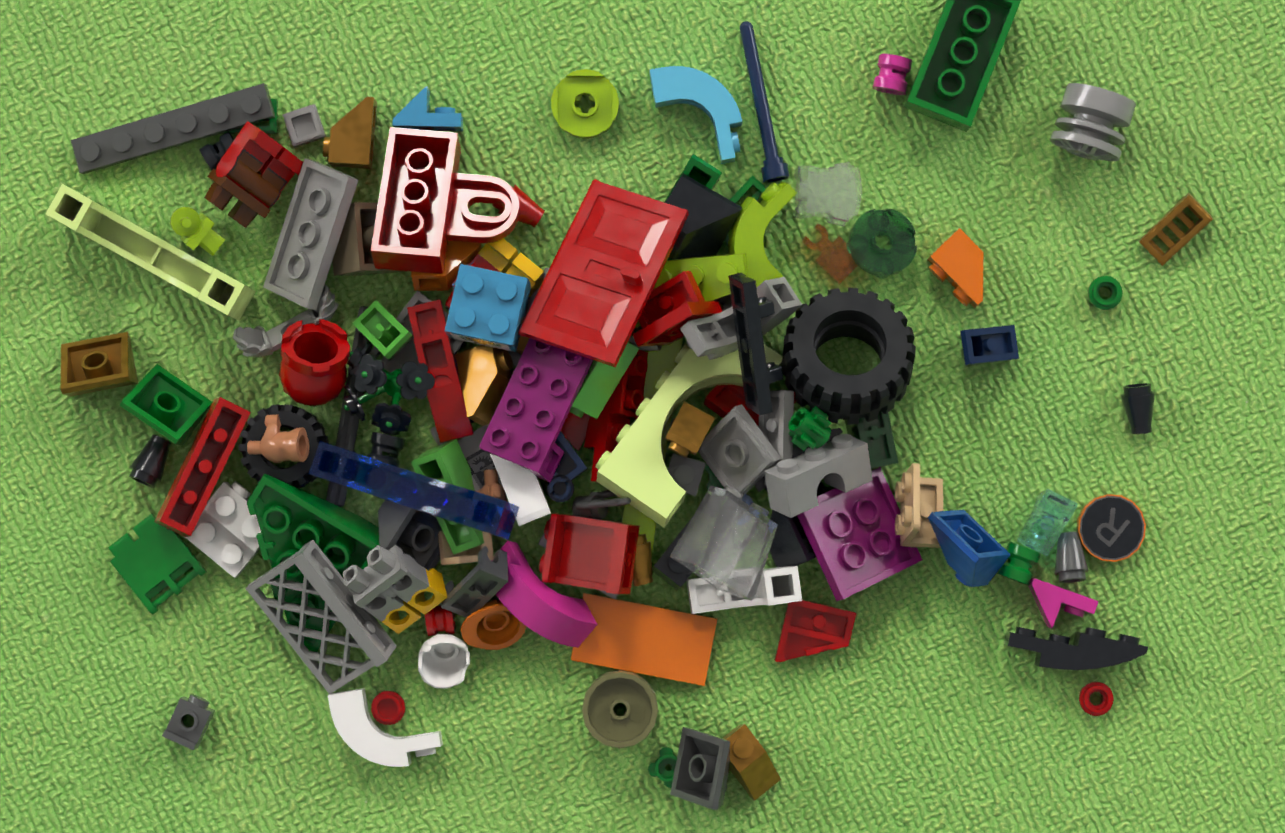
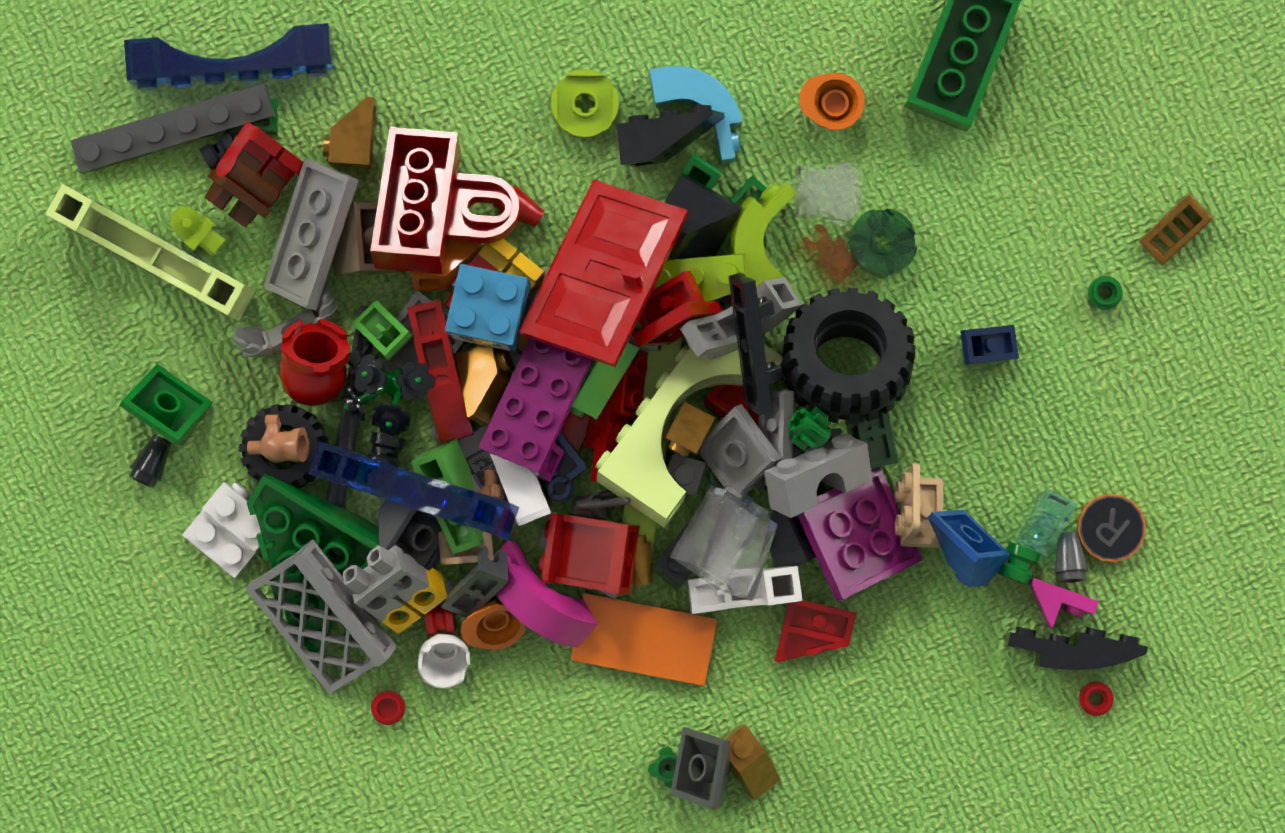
(97, 364): pearl gold slope -> none
(154, 562): green plate -> none
(189, 736): dark grey brick -> none
(202, 467): red brick -> none
(299, 50): none -> clear blue arch
(304, 125): light grey tile -> none
(363, 736): white arch -> none
(417, 116): dark azure slope -> none
(624, 688): olive wheel -> none
(659, 139): none -> black slope
(774, 167): dark blue piece -> none
(832, 100): none -> orange piece
(892, 74): dark pink wheel -> none
(962, 265): orange slope -> none
(1094, 116): light grey wheel -> none
(1139, 404): black cone -> none

